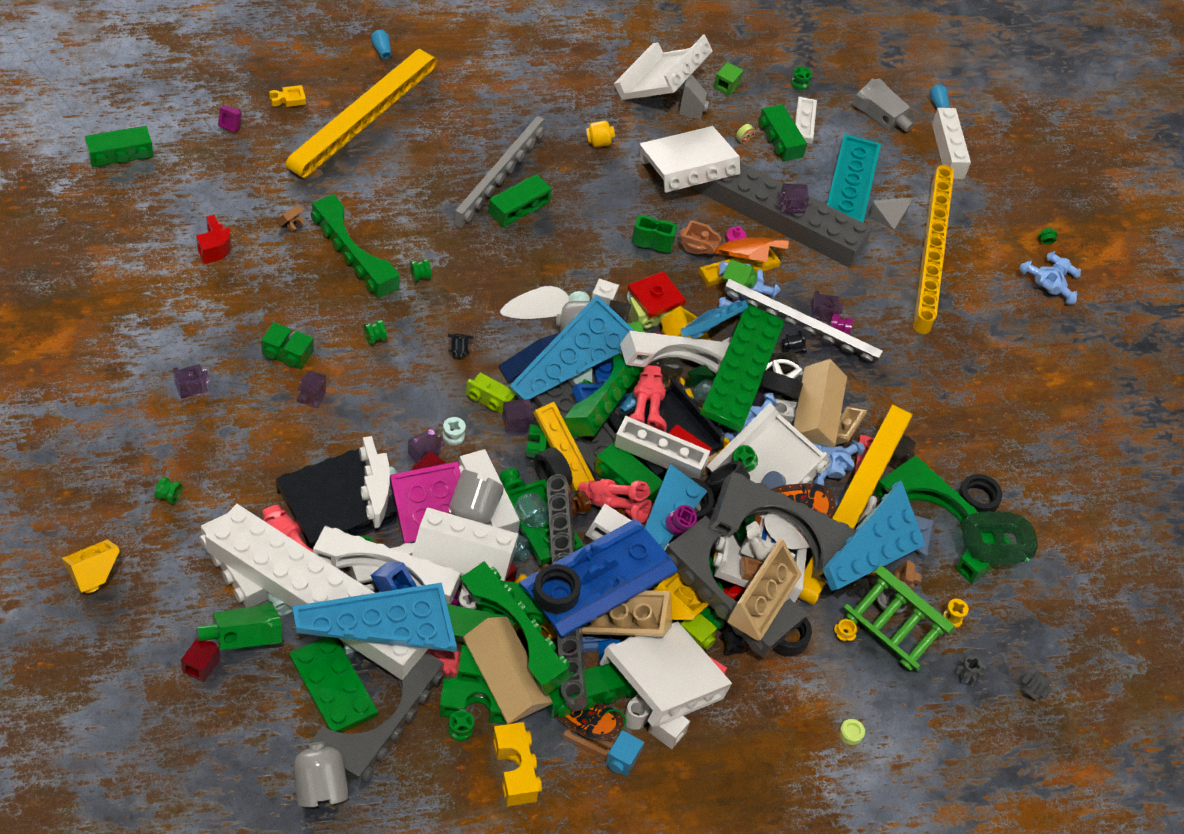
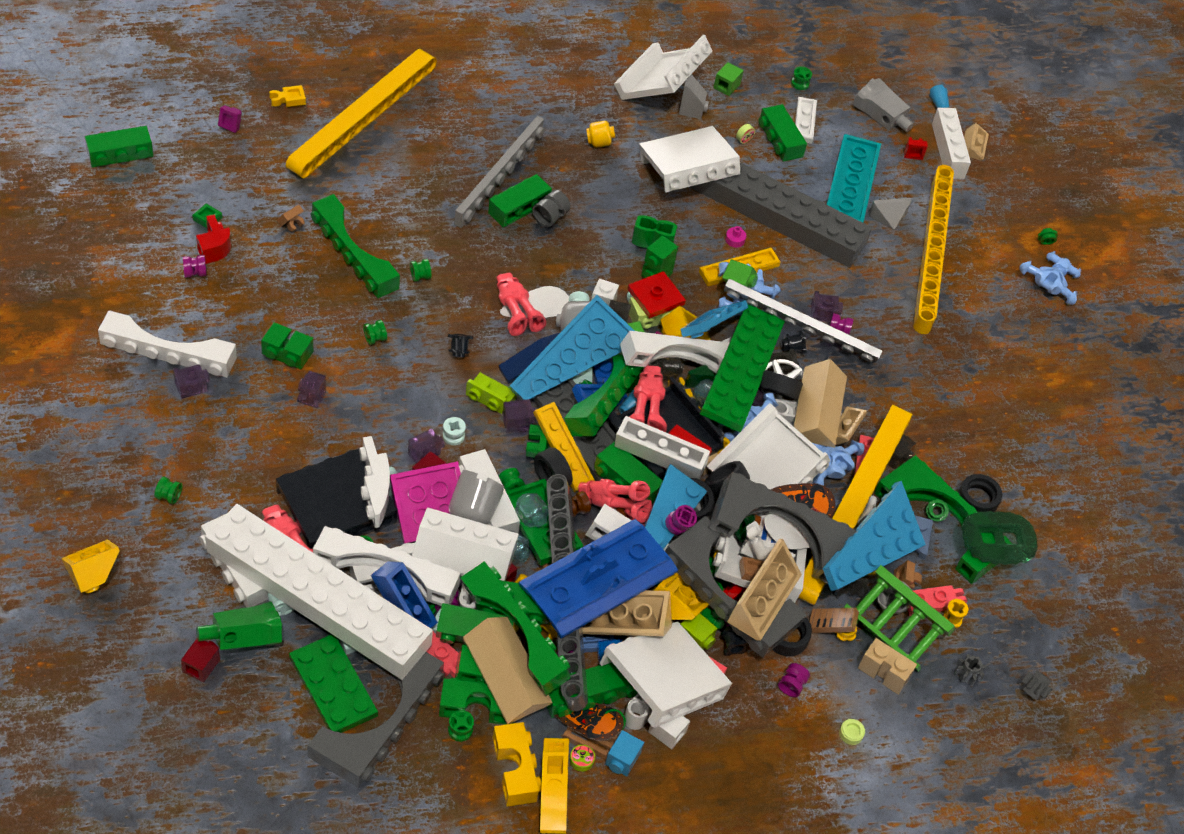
(124, 334): none -> white arch
(194, 266): none -> magenta wheel
(206, 210): none -> green tile
(320, 775): light grey cylinder -> none
(381, 42): dark azure cone -> none
(395, 617): dark azure wing -> none
(513, 293): none -> coral piece
(551, 208): none -> dark grey wheel
(554, 786): none -> yellow slope
(560, 572): black tyre -> none
(582, 758): none -> tile
(660, 257): none -> green piece
(699, 238): nougat hand -> none
(743, 453): green wheel -> none
(751, 248): orange slope -> none
(773, 479): sand blue tile -> none
(792, 682): none -> magenta wheel
(793, 198): clear purple brick -> none
(834, 620): none -> medium nougat tile
(887, 664): none -> tan brick
(915, 149): none -> red tile
(937, 504): none -> green plate
(939, 597): none -> coral hinge
(976, 141): none -> tan slope

